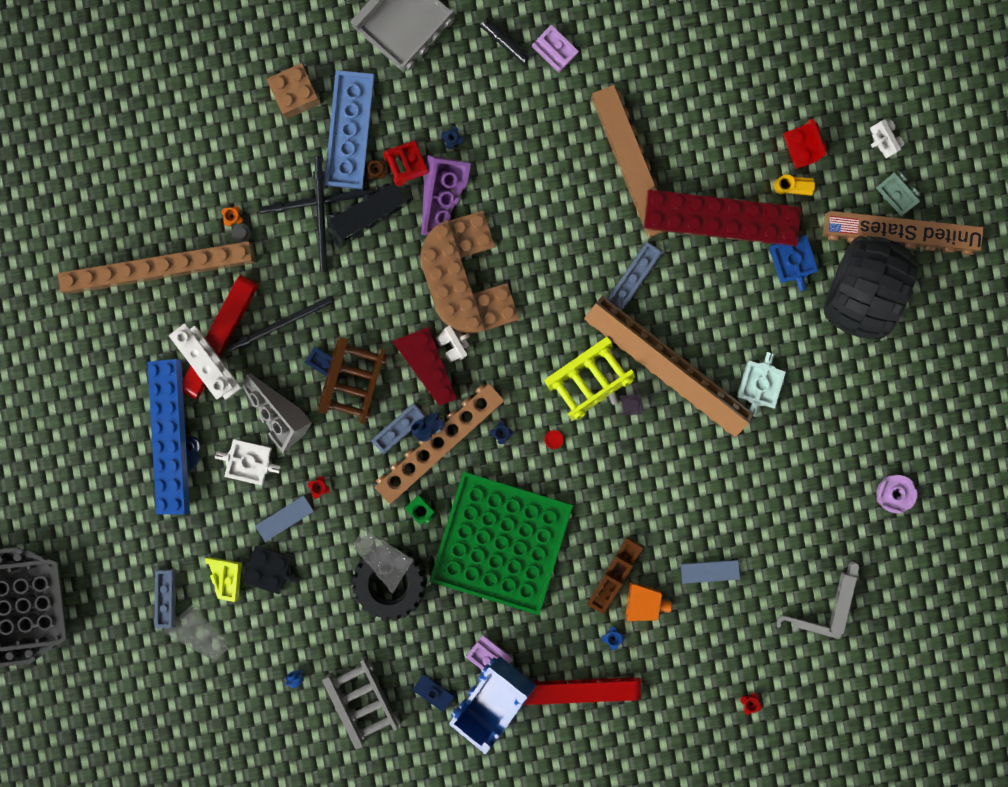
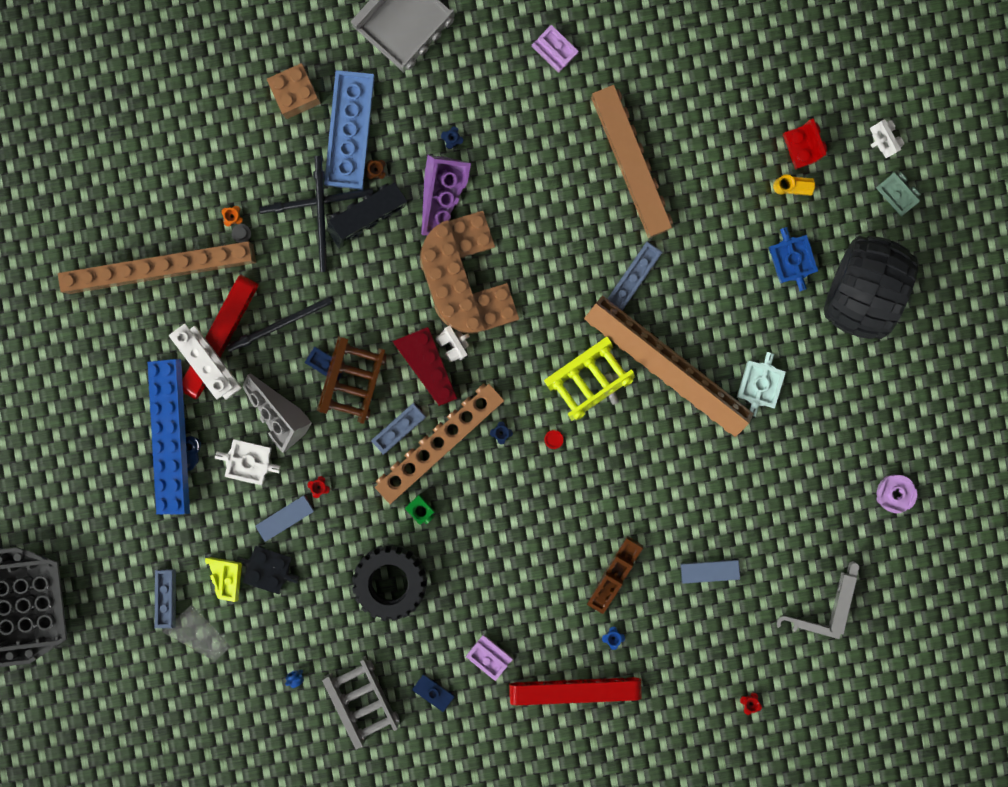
(383, 558): clear wing -> none
(411, 159): red plate -> none
(425, 429): dark blue plate -> none
(492, 704): blue windscreen -> none
(501, 543): green plate -> none
(505, 41): black pin -> none
(630, 405): clear purple brick -> none
(645, 603): orange torso -> none
(722, 218): dark red plate -> none
(904, 231): medium nougat brick -> none

